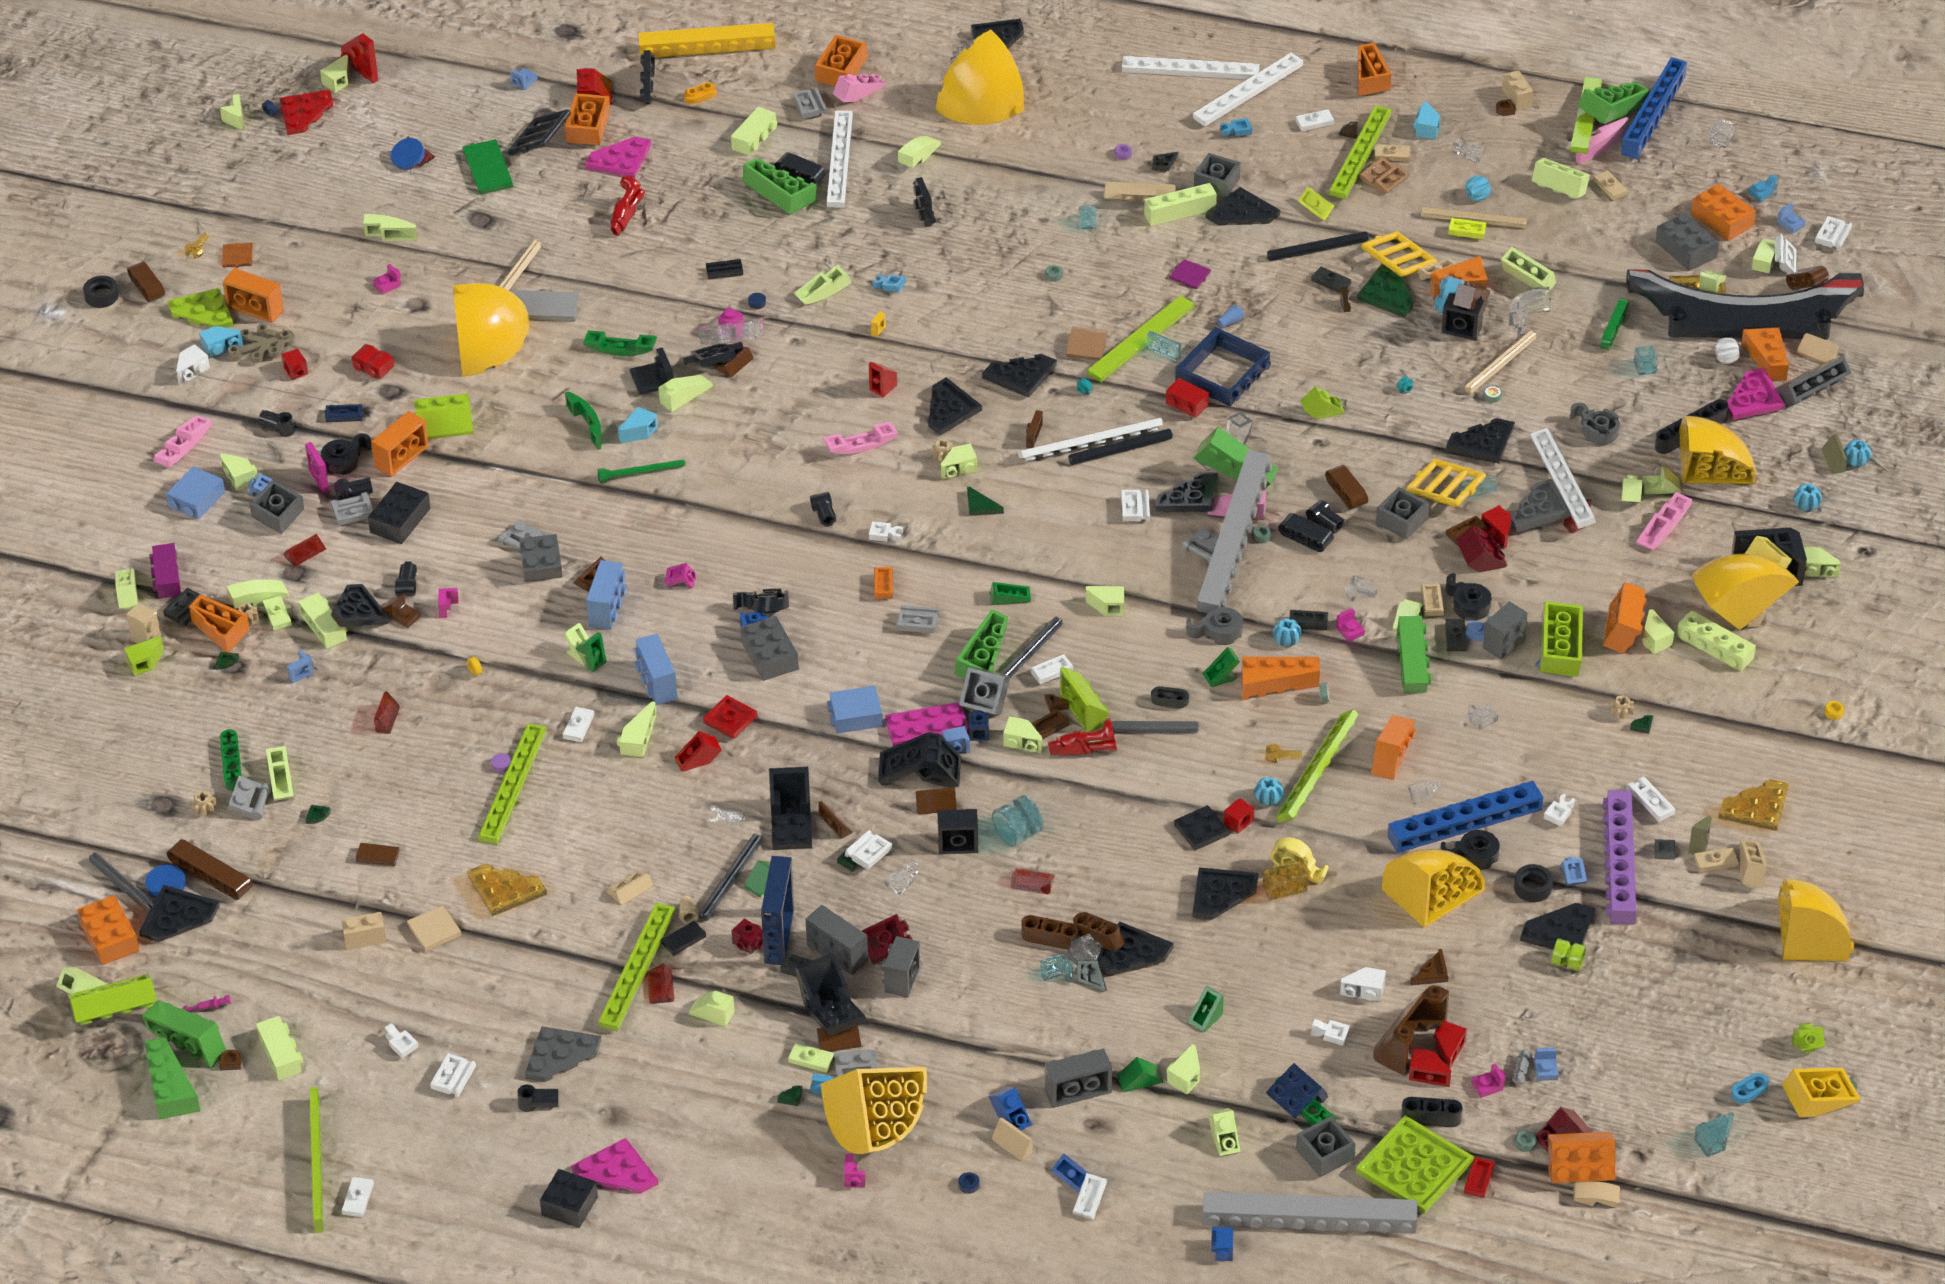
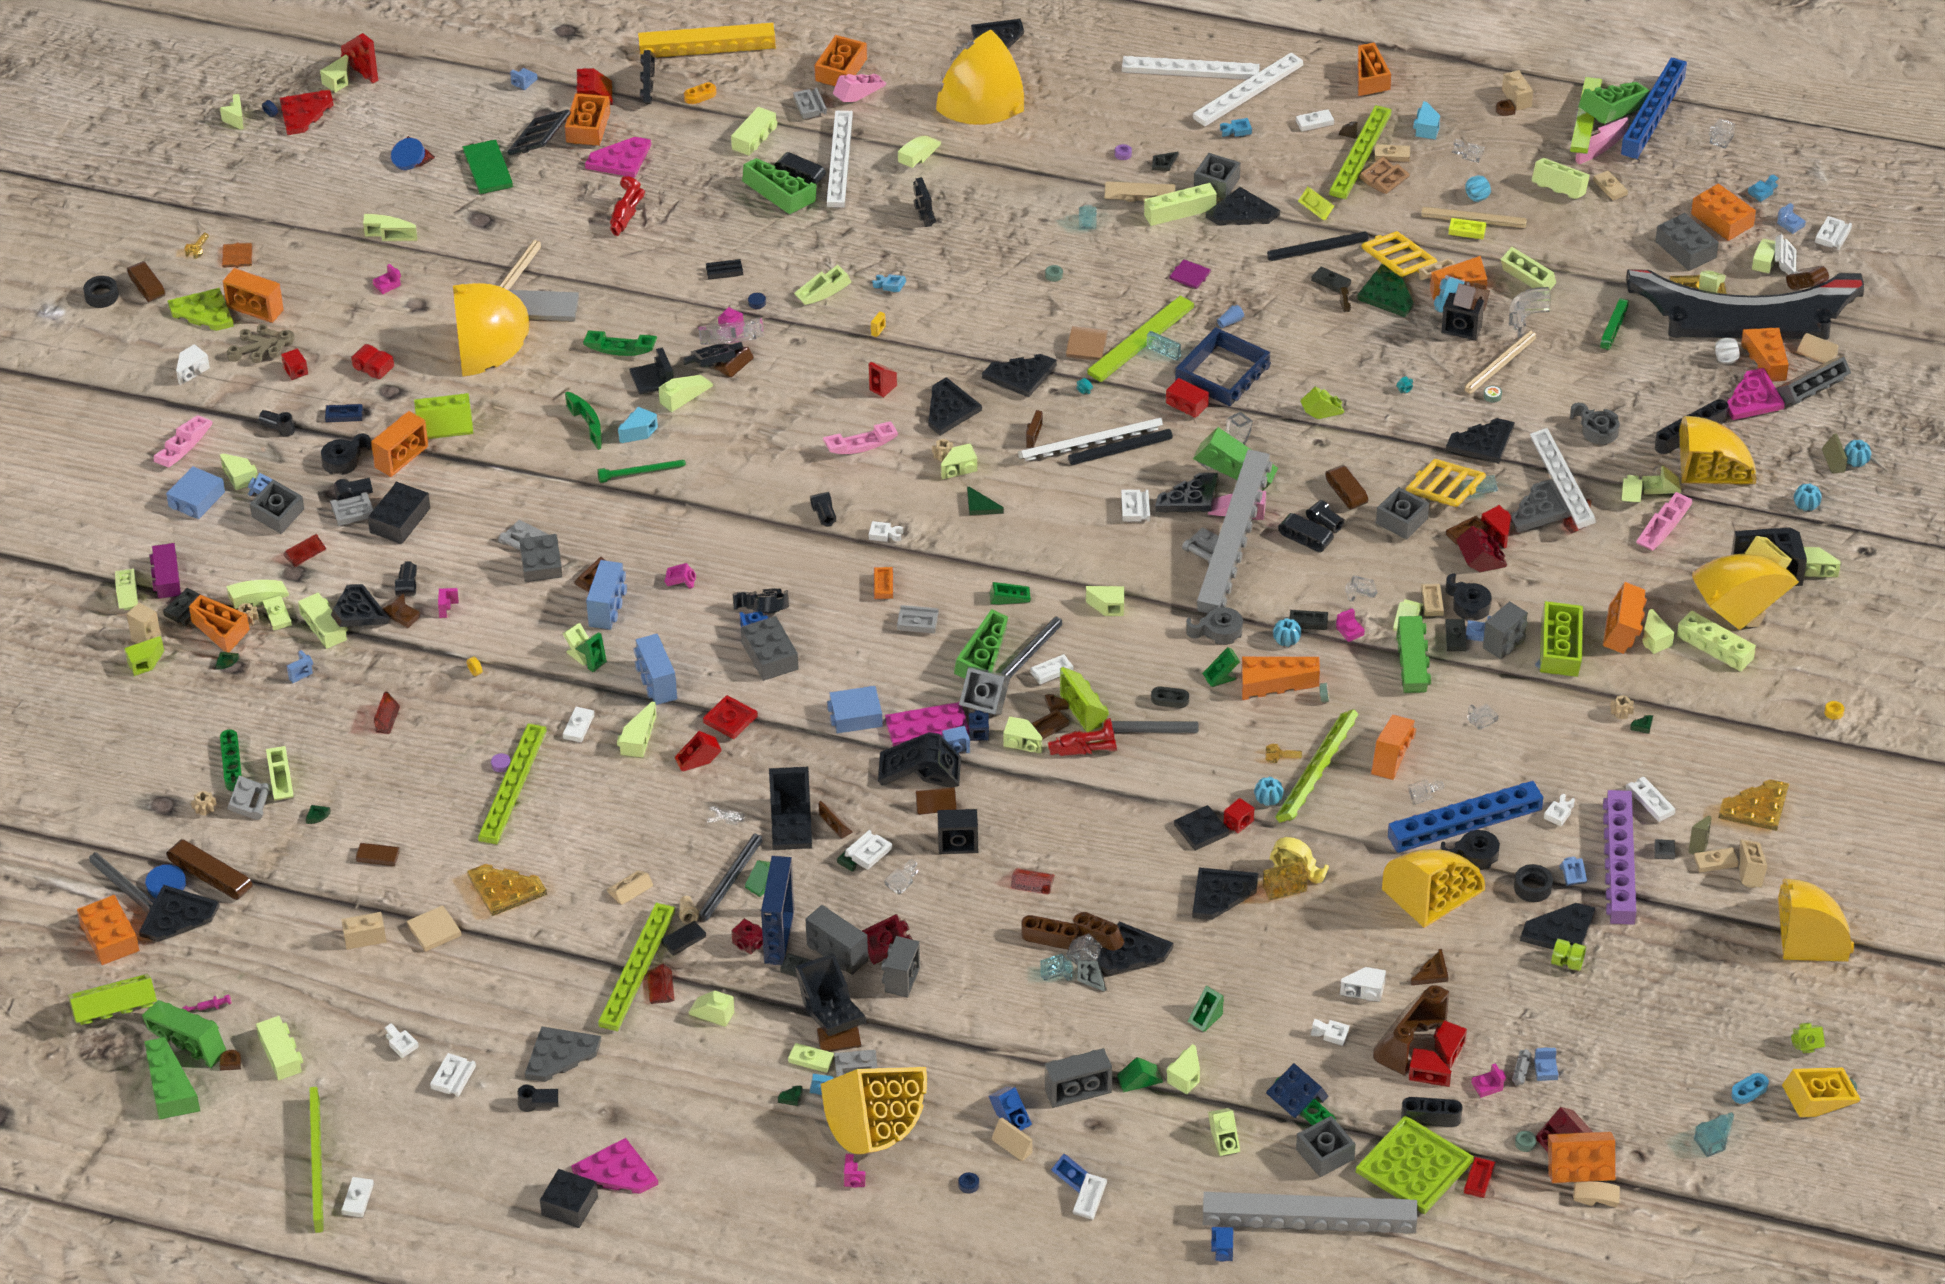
(76, 980): yellowish green slope -> none
(218, 340): medium azure slope -> none
(317, 467): dark pink tile -> none
(1017, 820): clear light blue wheel -> none
(1261, 534): sand green tile -> none
(1645, 360): clear light blue brick -> none

